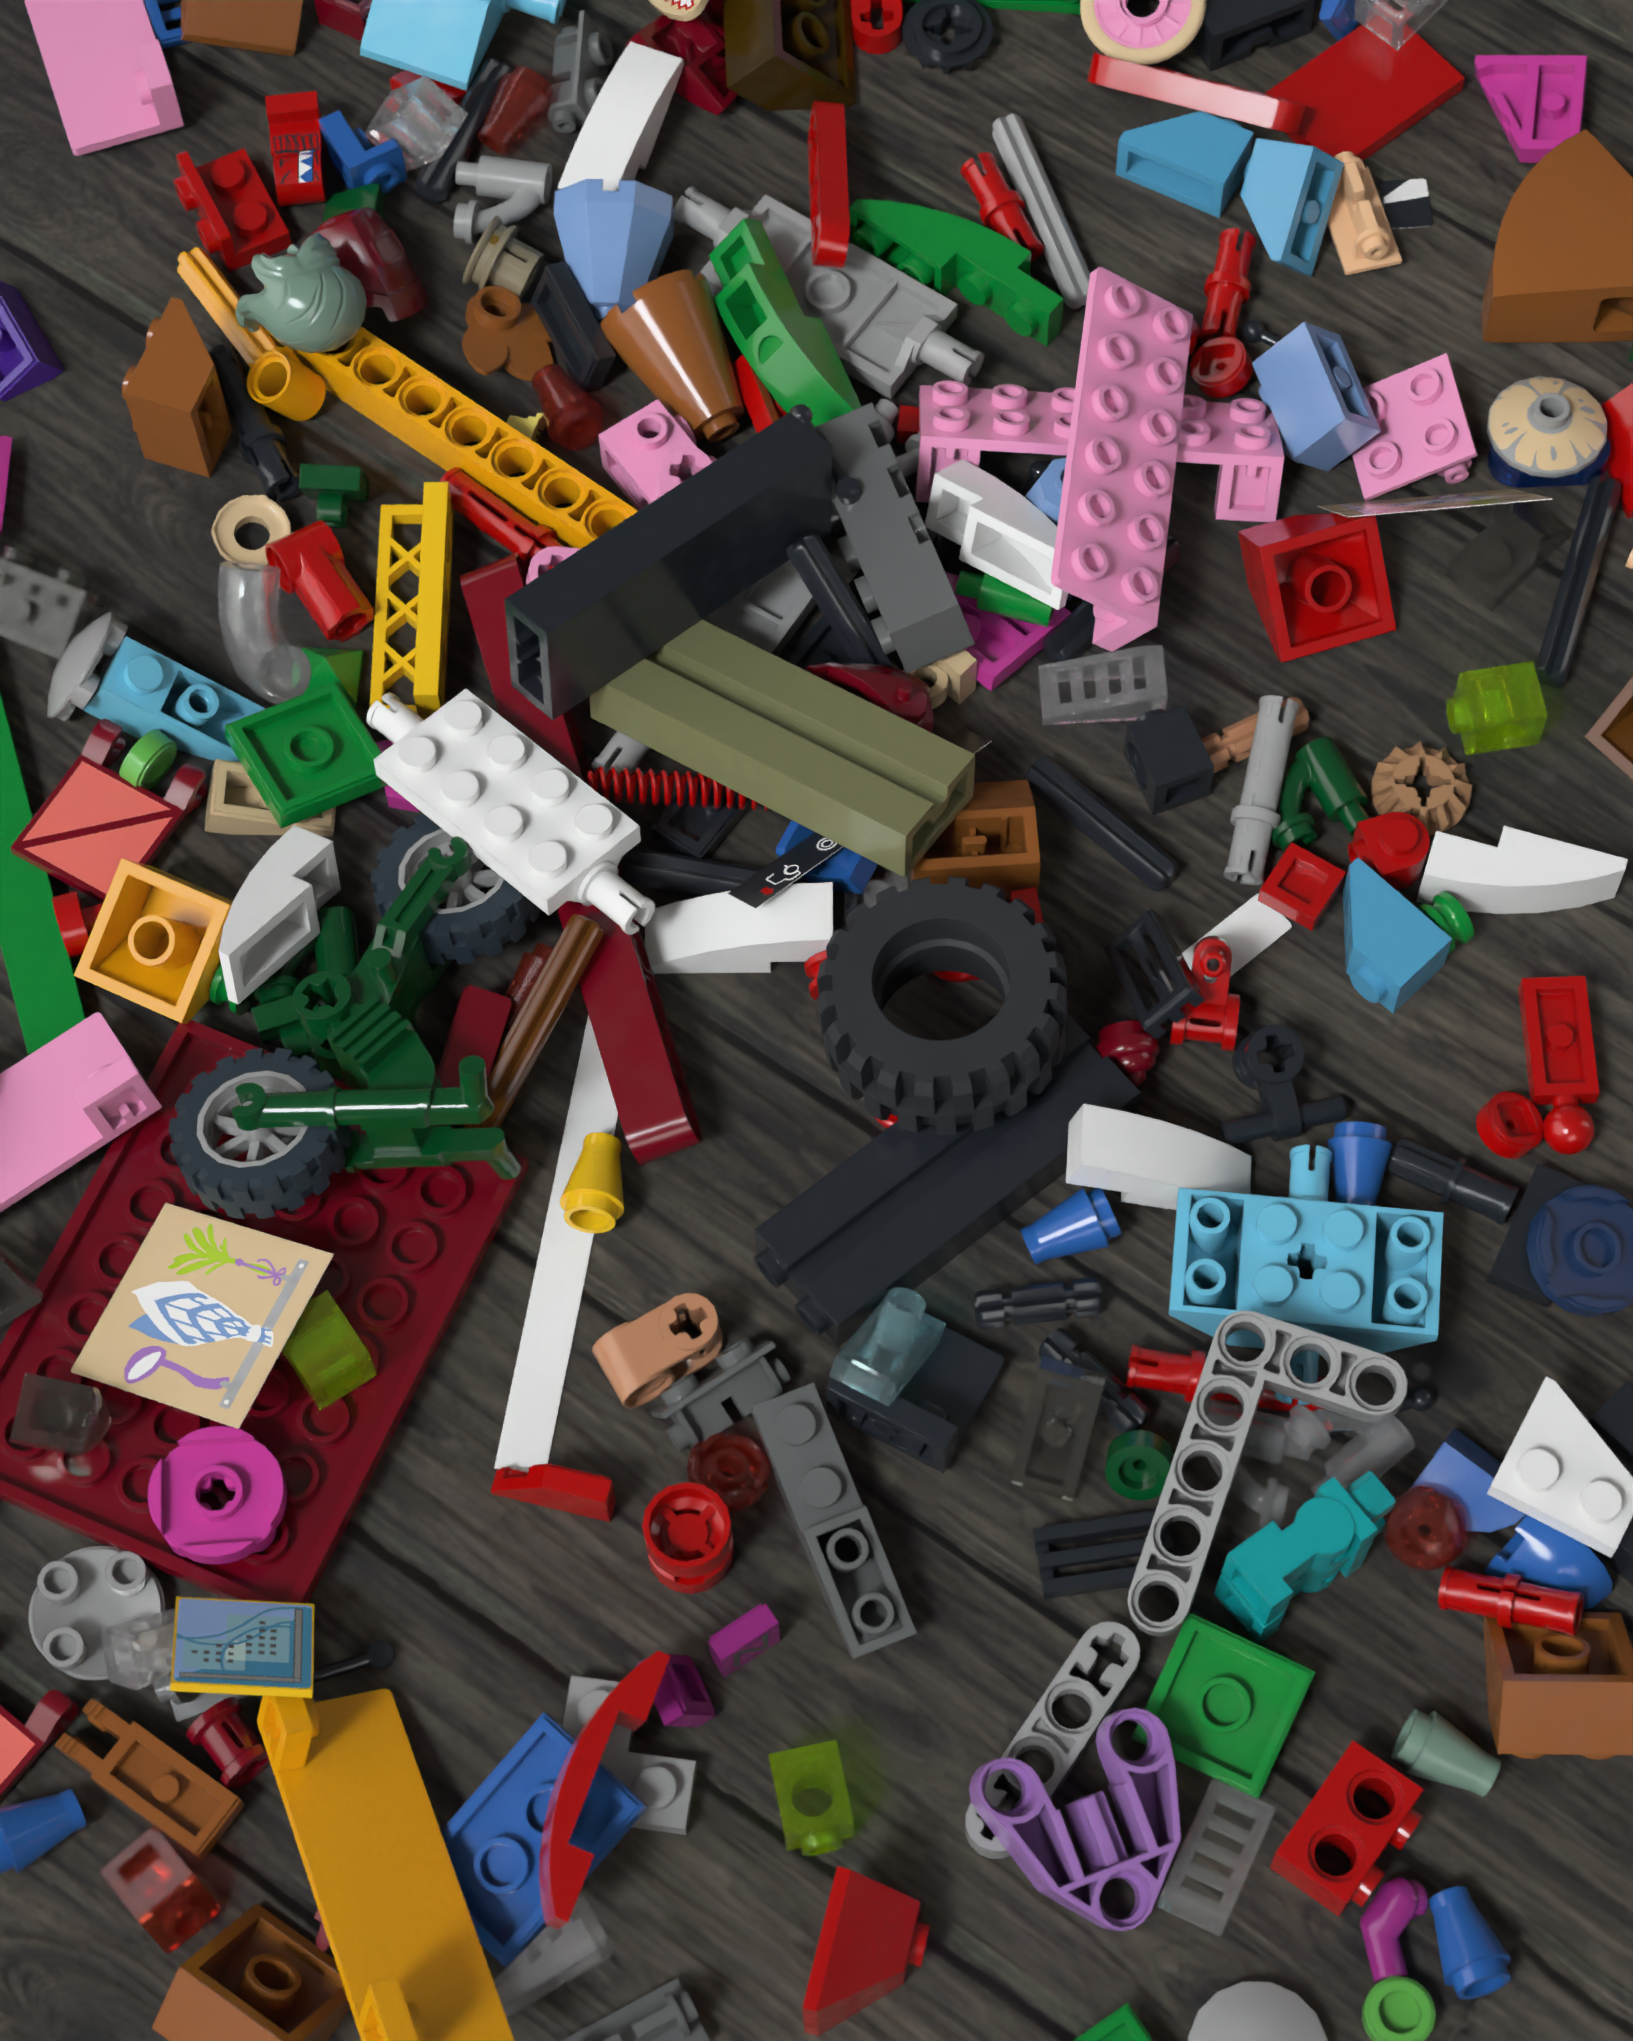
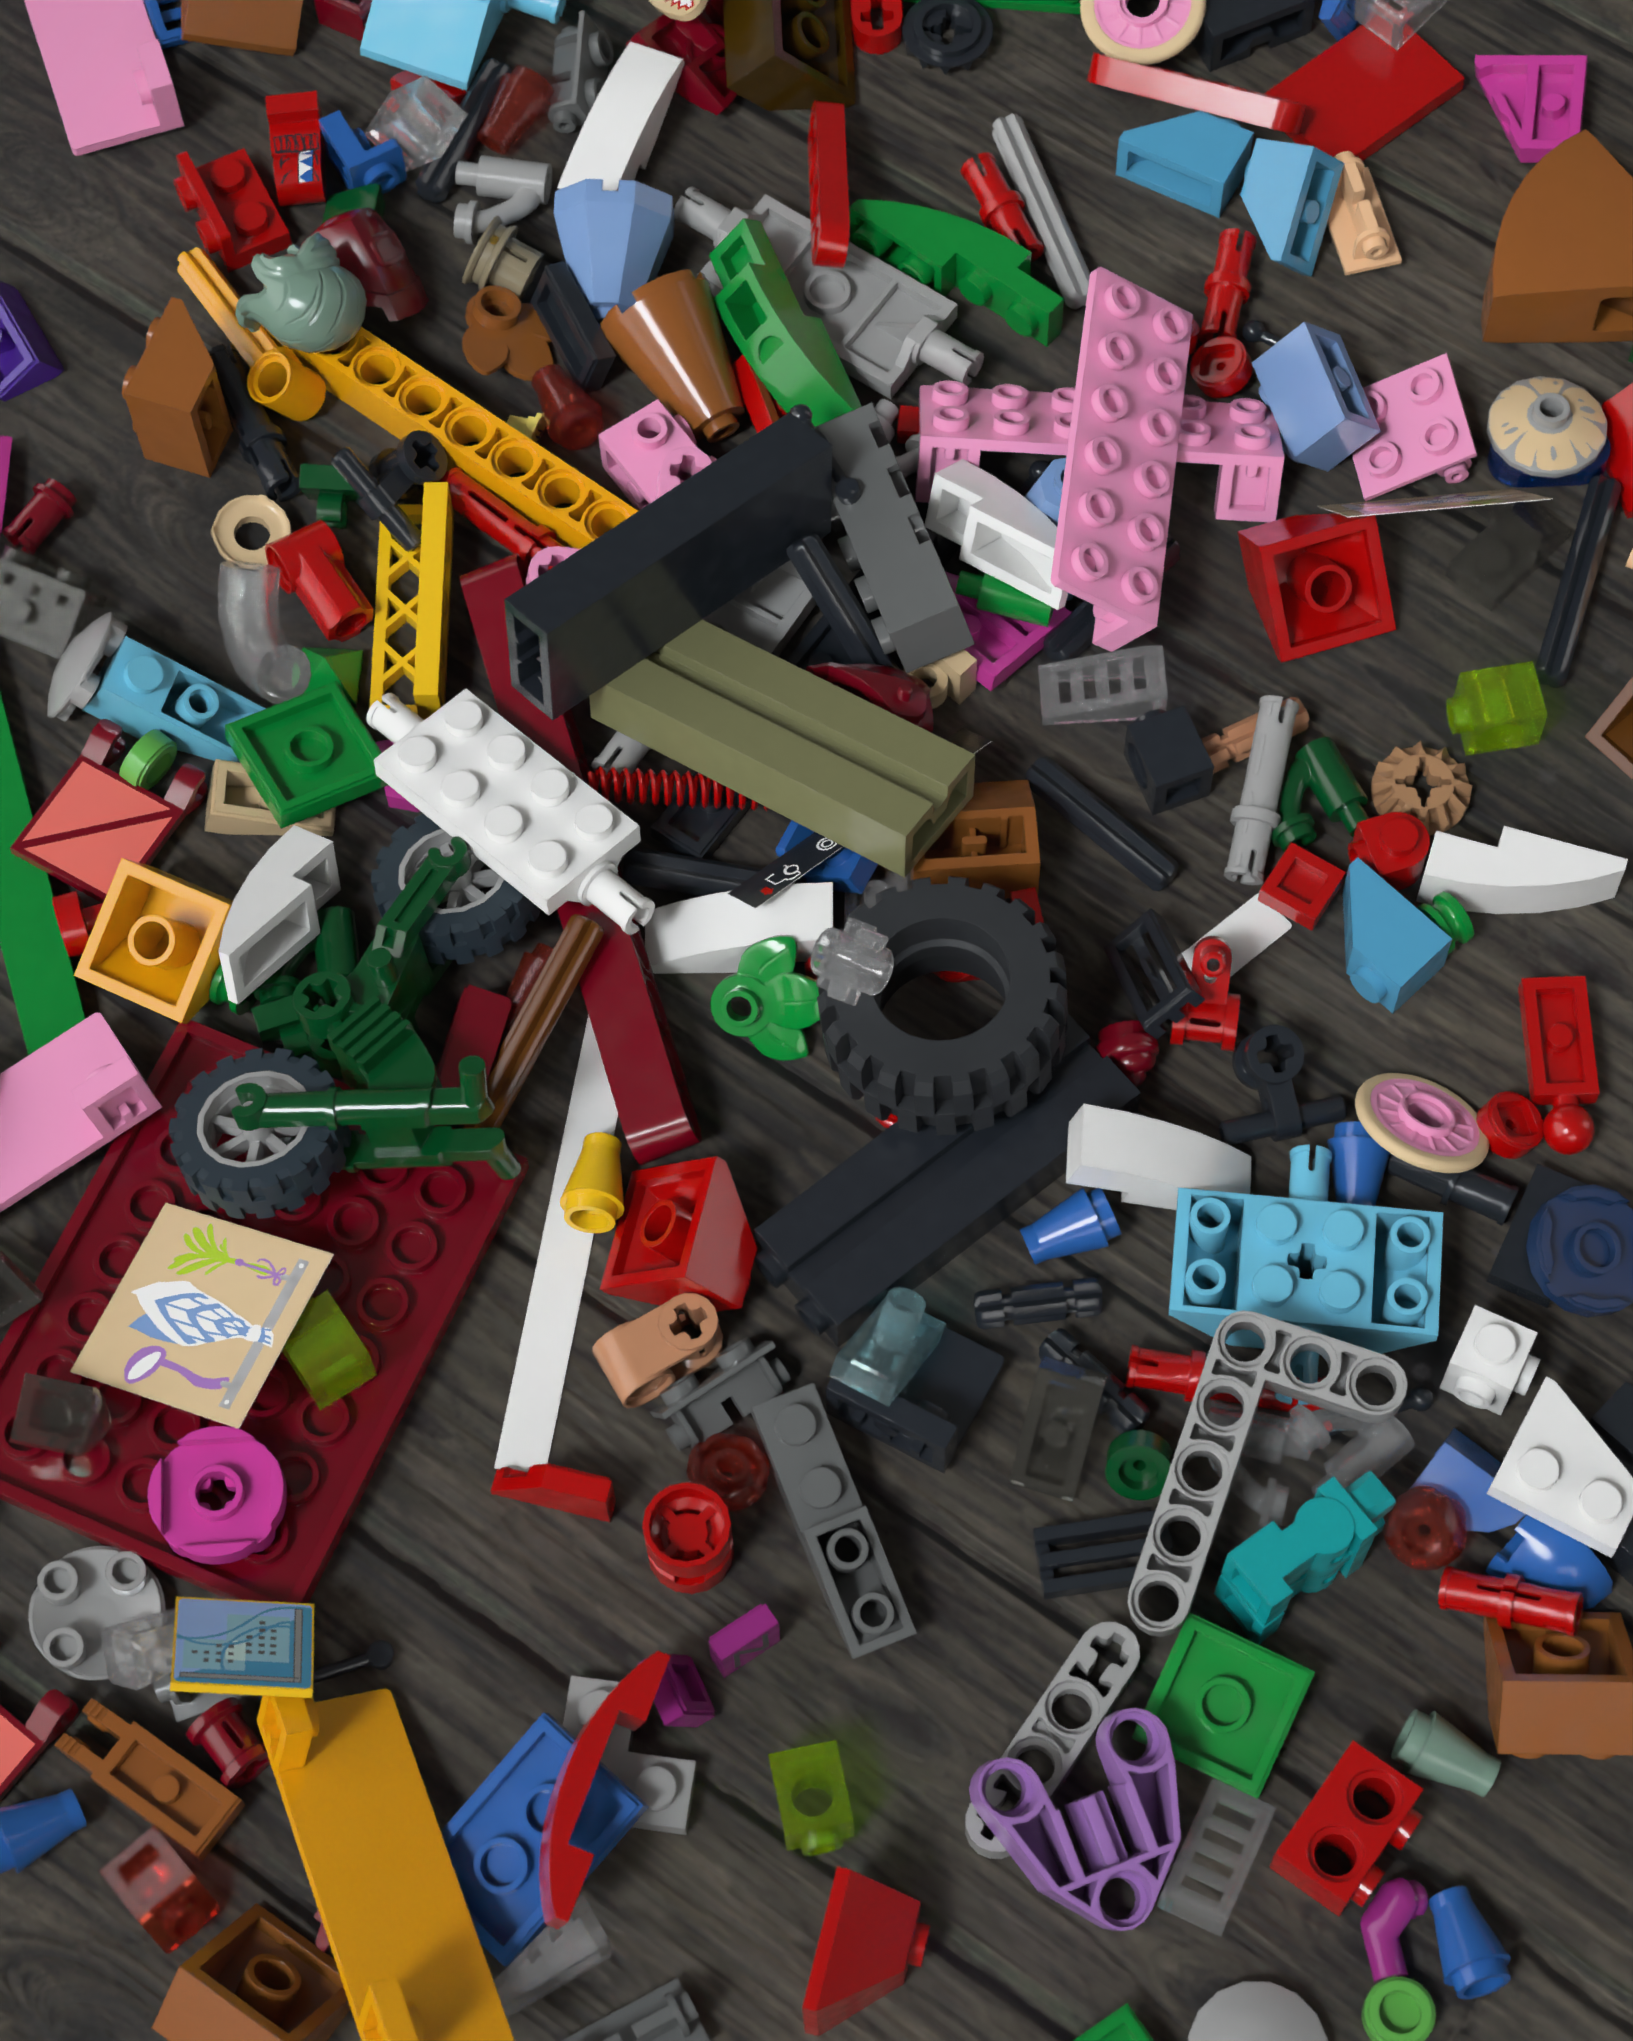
(40, 515): none -> dark red pin
(393, 478): none -> black piece
(682, 1236): none -> red slope
(778, 999): none -> green plate
(852, 961): none -> clear gear
(1393, 1113): none -> bright pink wheel
(1406, 203): black sticker -> none
(1491, 1361): none -> white brick

